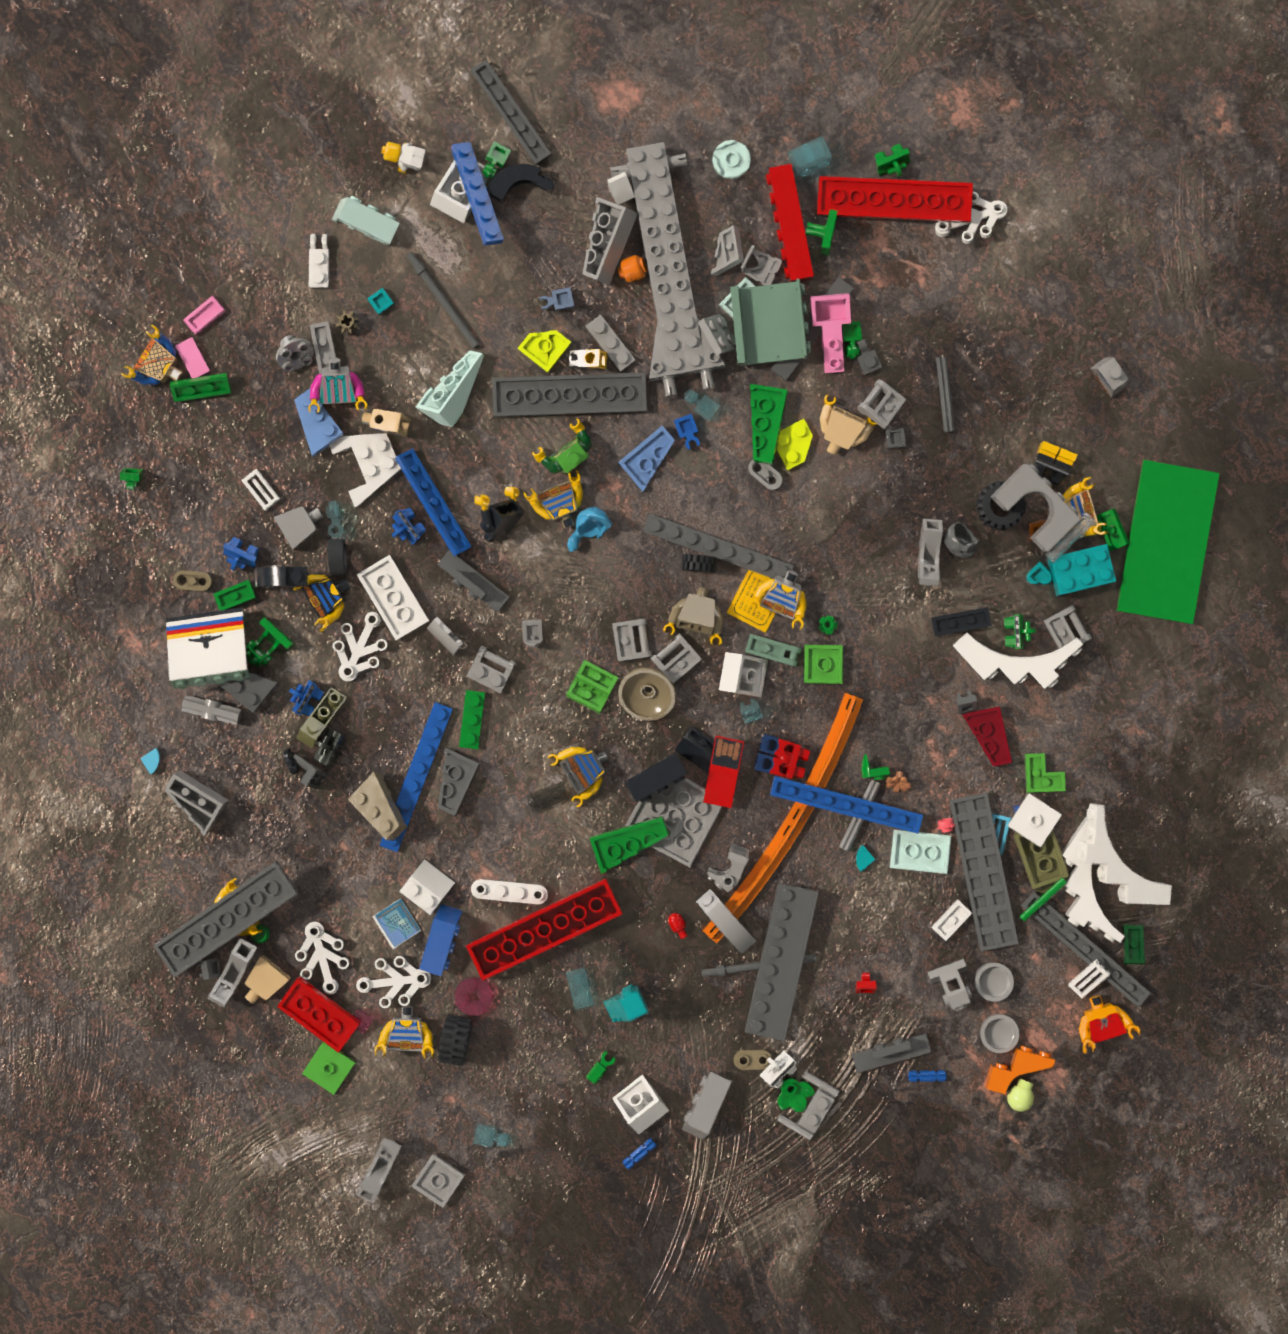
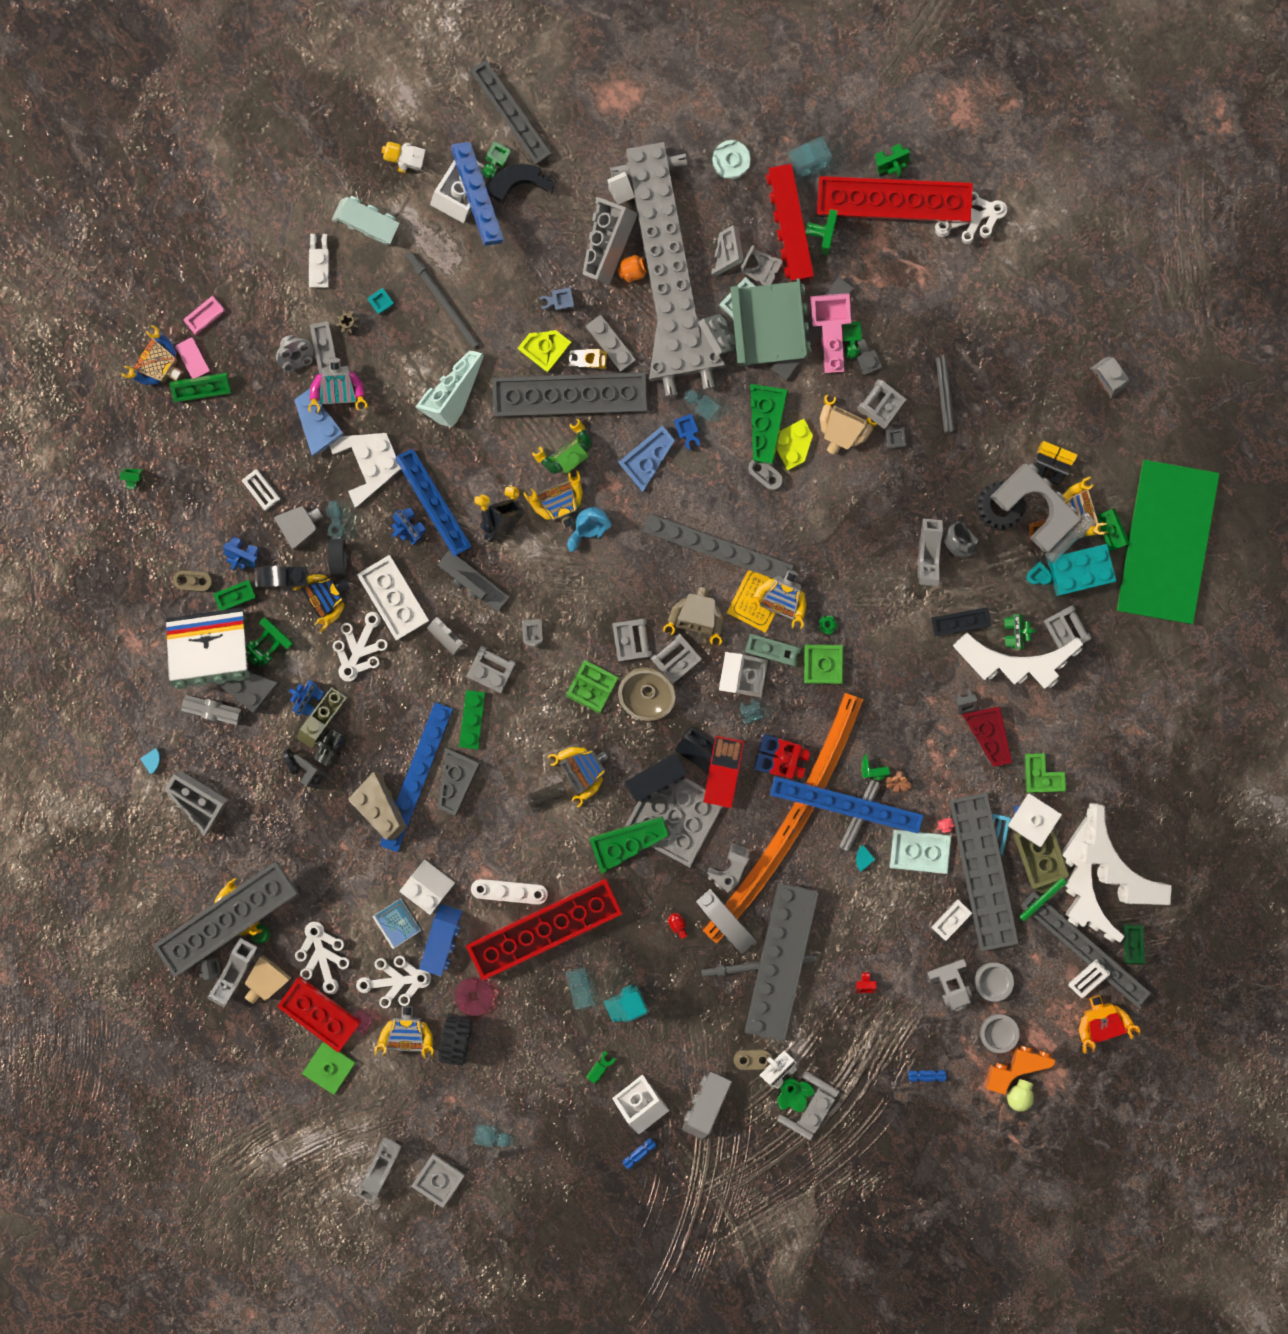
(387, 422): tan torso -> none
(699, 563): black tyre -> none
(885, 1054): dark grey bracket -> none

